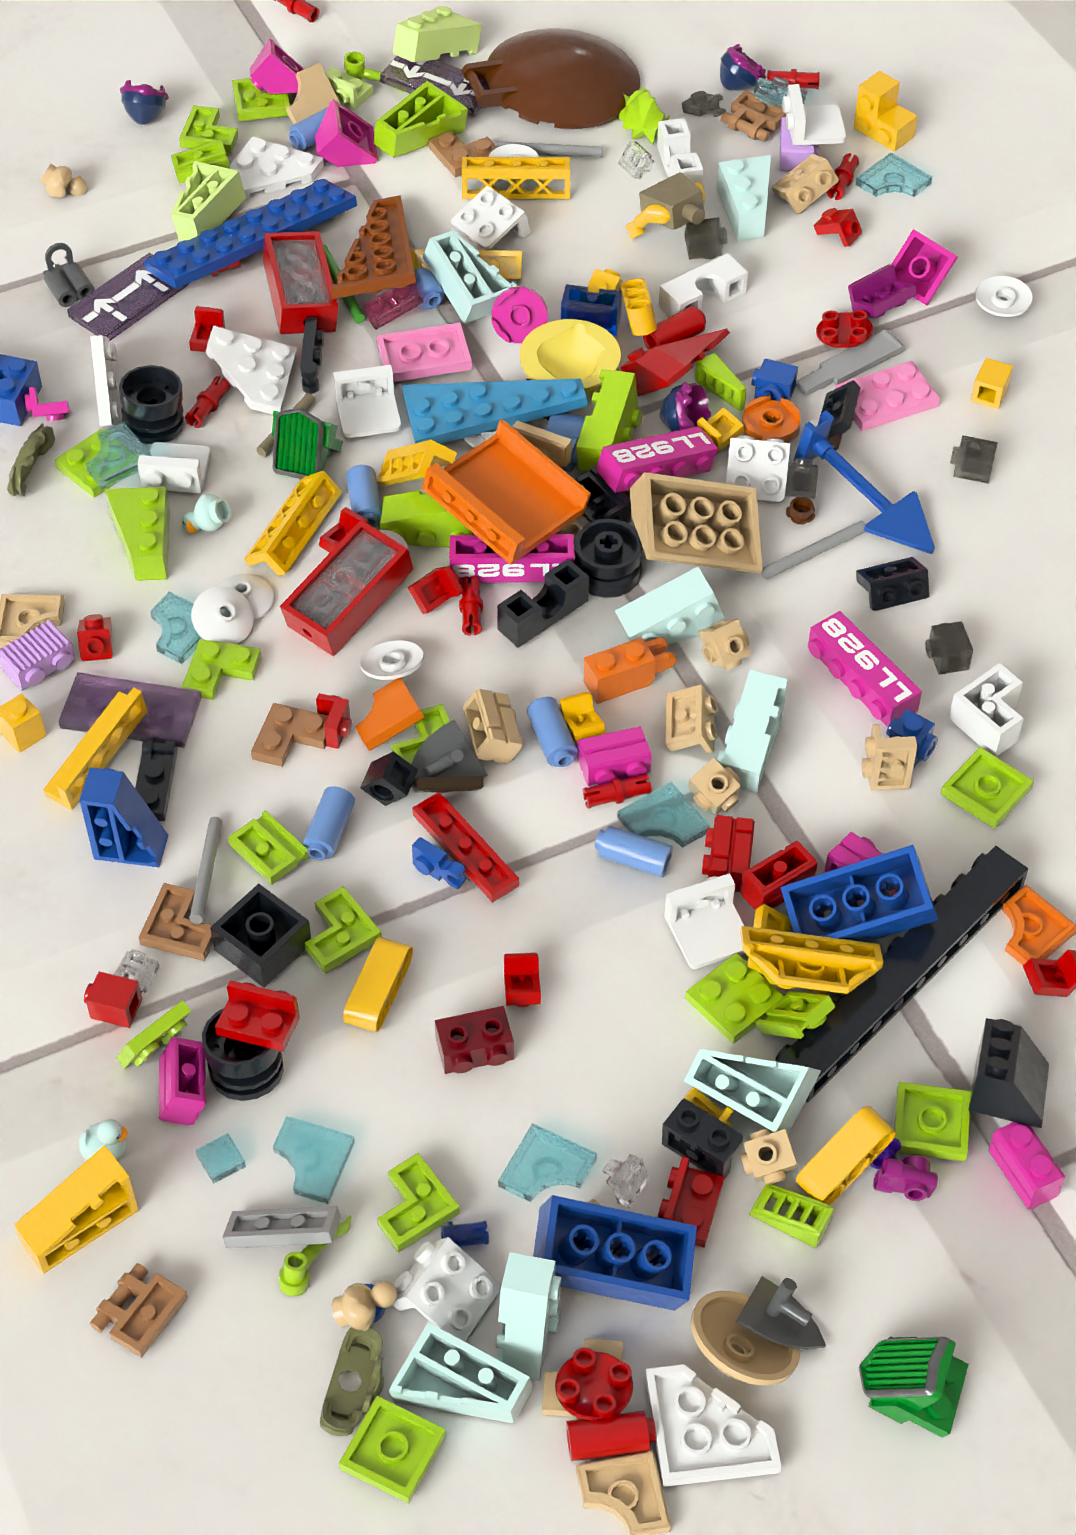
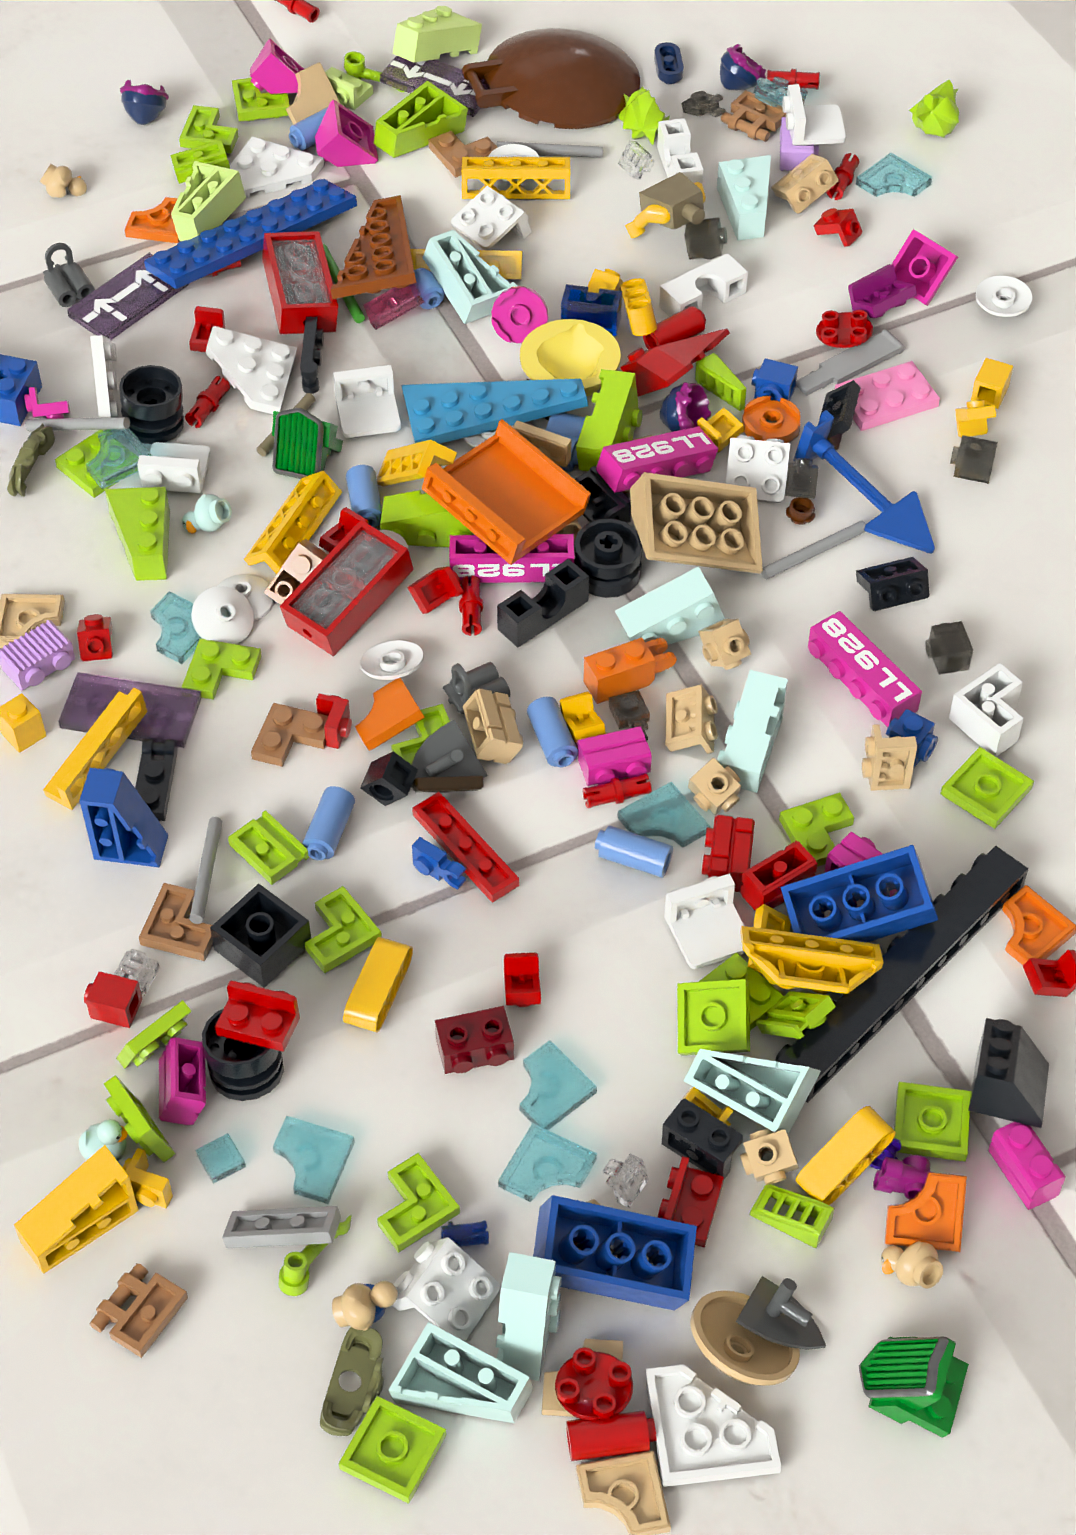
(80, 423): none -> light grey bar
(137, 1119): none -> lime plate
(147, 1187): none -> yellow bracket
(154, 223): none -> orange tile
(295, 570): none -> slope
(425, 351): bright pink plate -> none
(465, 683): none -> dark grey piece
(555, 1086): none -> clear light blue tile
(630, 711): none -> clear smoke plate
(668, 62): none -> dark blue plate
(713, 1016): none -> lime plate
(814, 821): none -> lime plate
(880, 115): yellow brick -> none
(915, 1265): none -> tan animal
(931, 1215): none -> orange tile
(937, 111): none -> lime hair
(973, 418): none -> yellow bracket

